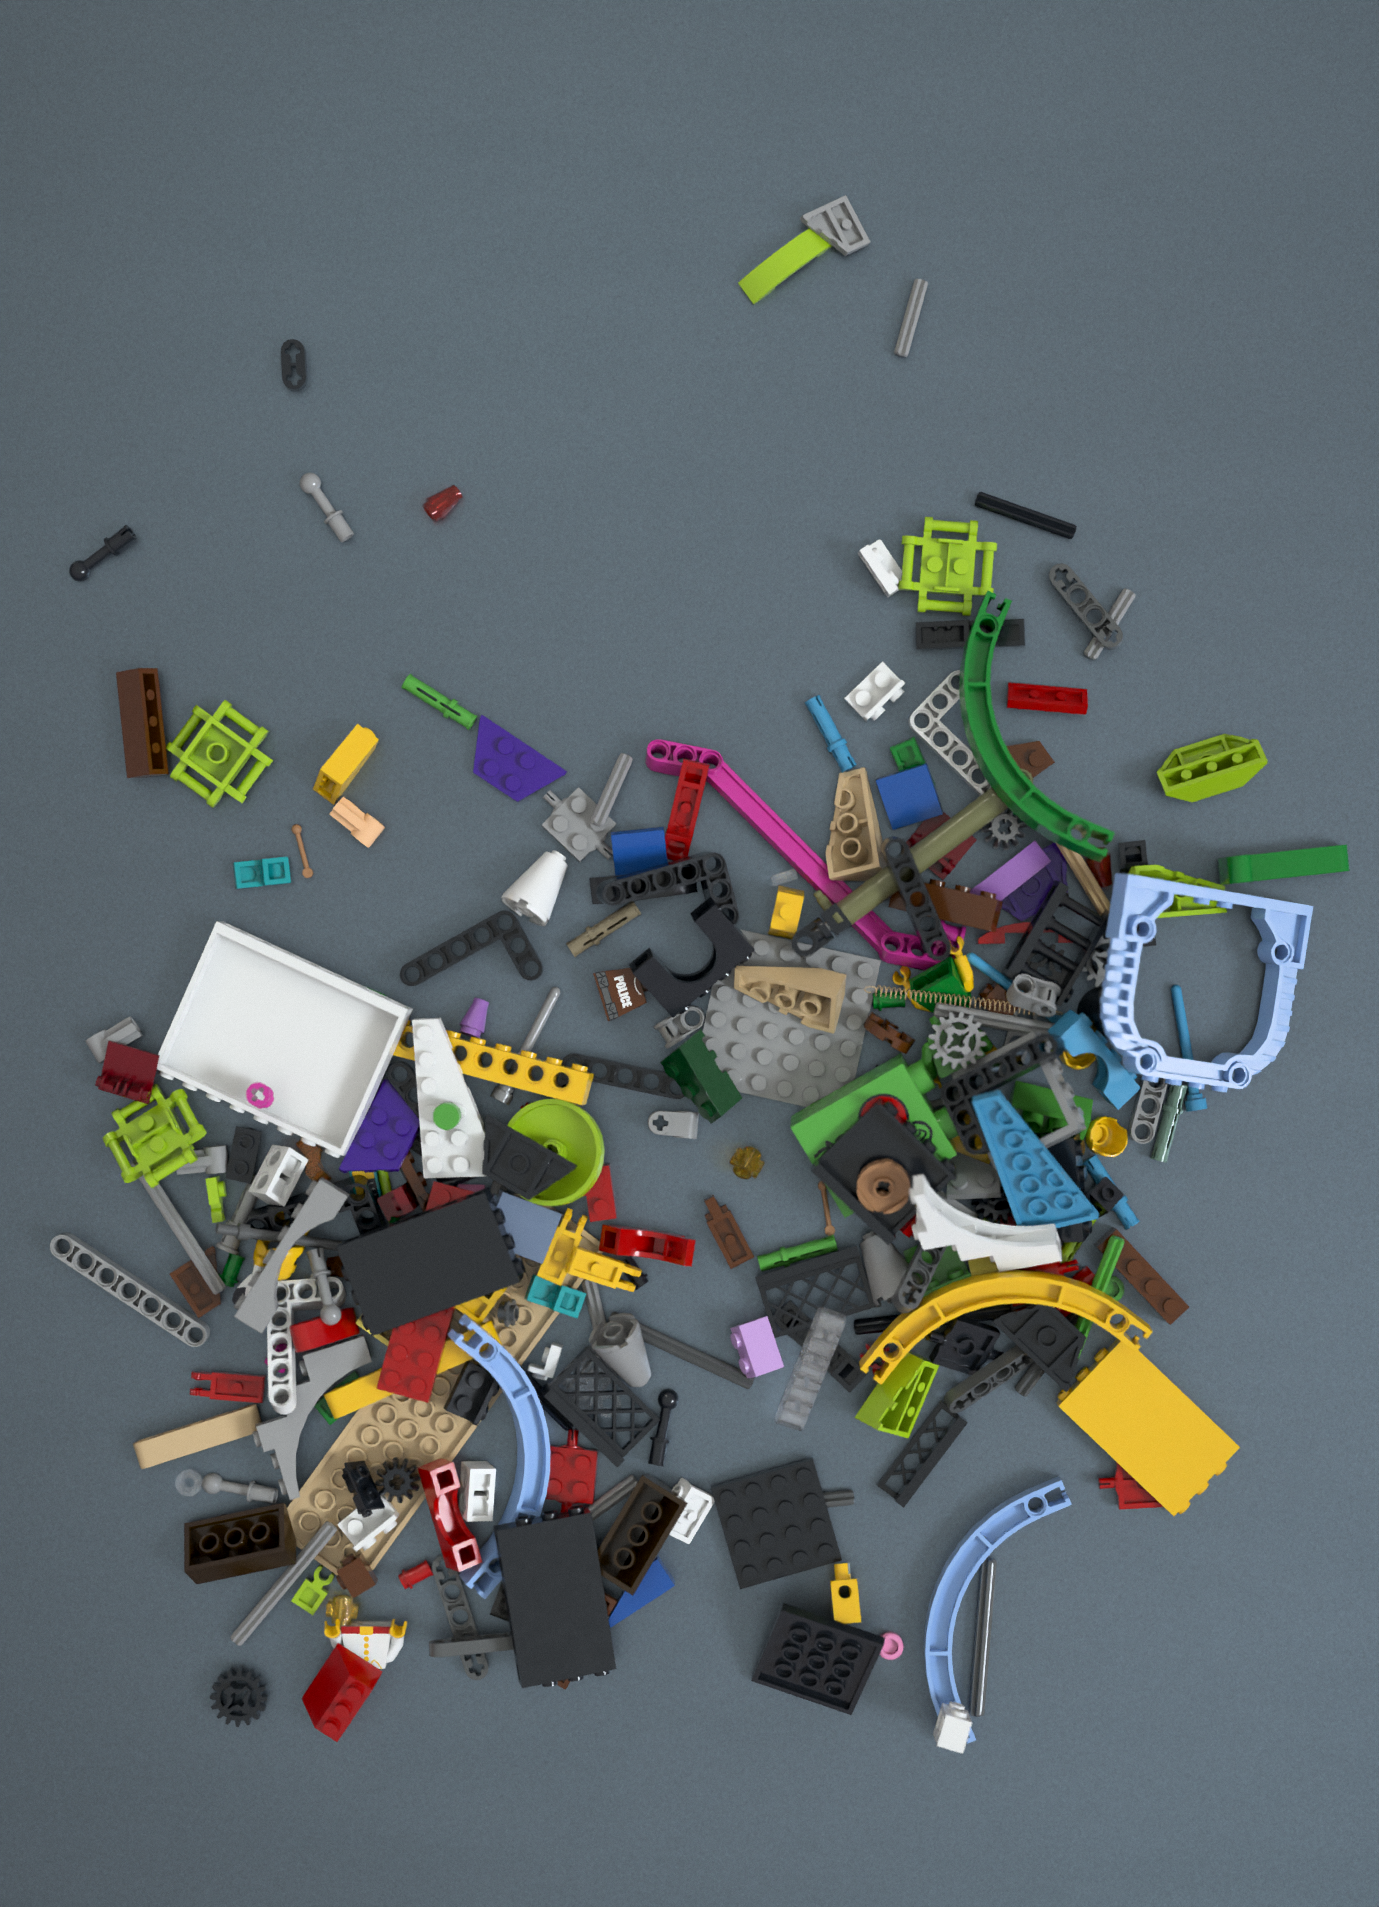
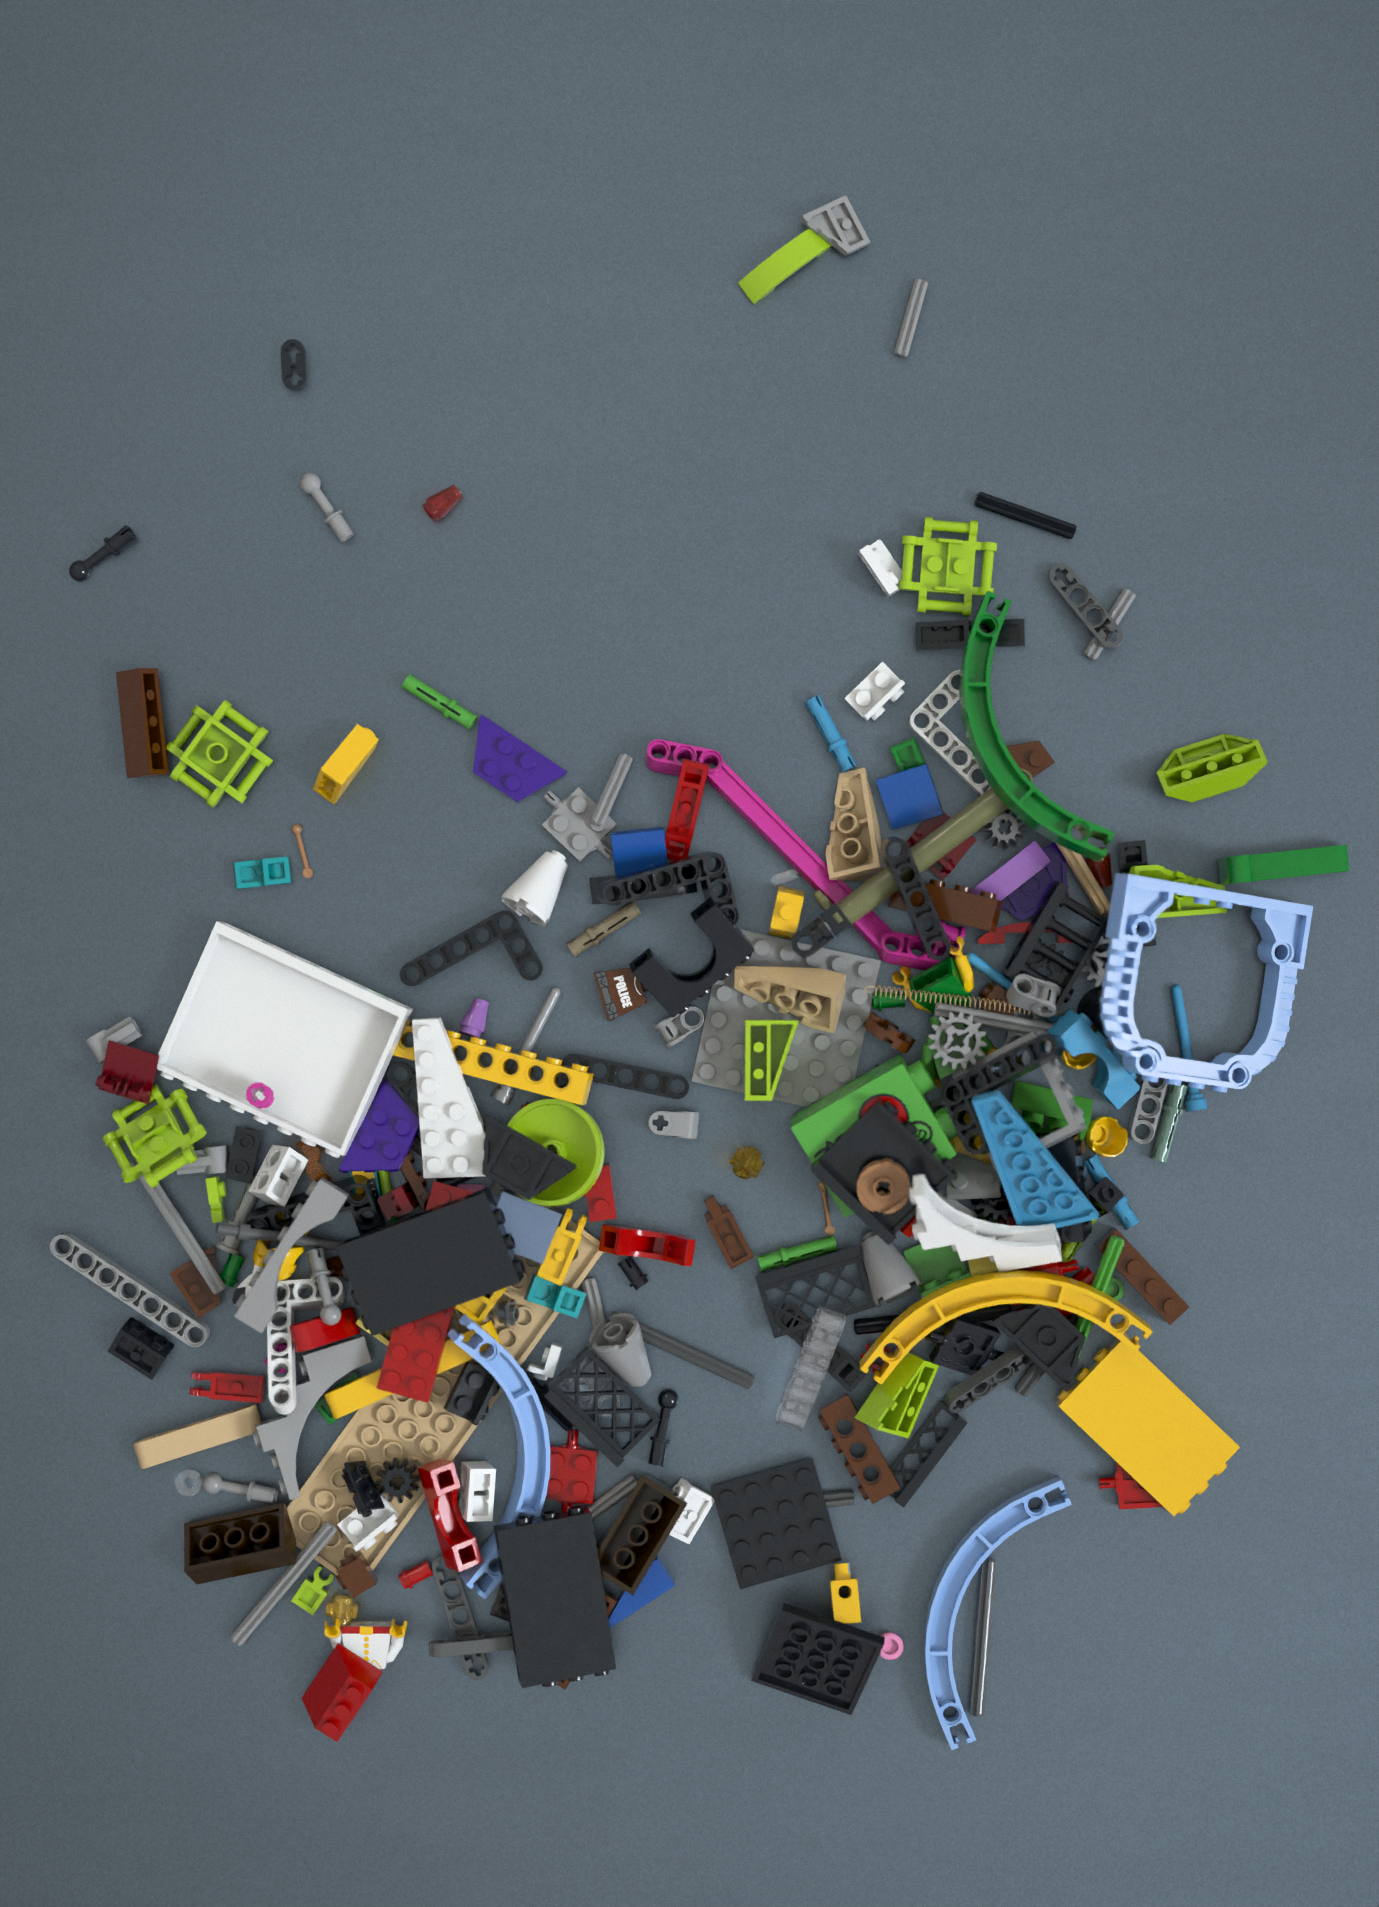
(141, 1348): none -> black bracket
(246, 1704): black gear -> none
(361, 825): light nougat piece -> none
(447, 1116): bright green tile -> none
(600, 1269): yellow hinge -> none
(701, 1078): dark green wedge -> none
(756, 1347): lavender brick -> none
(765, 1054): none -> lime wedge
(870, 1489): none -> reddish brown brick
(926, 1272): dark grey beam -> none
(952, 1727): white brick -> none
(1047, 698): red plate -> none

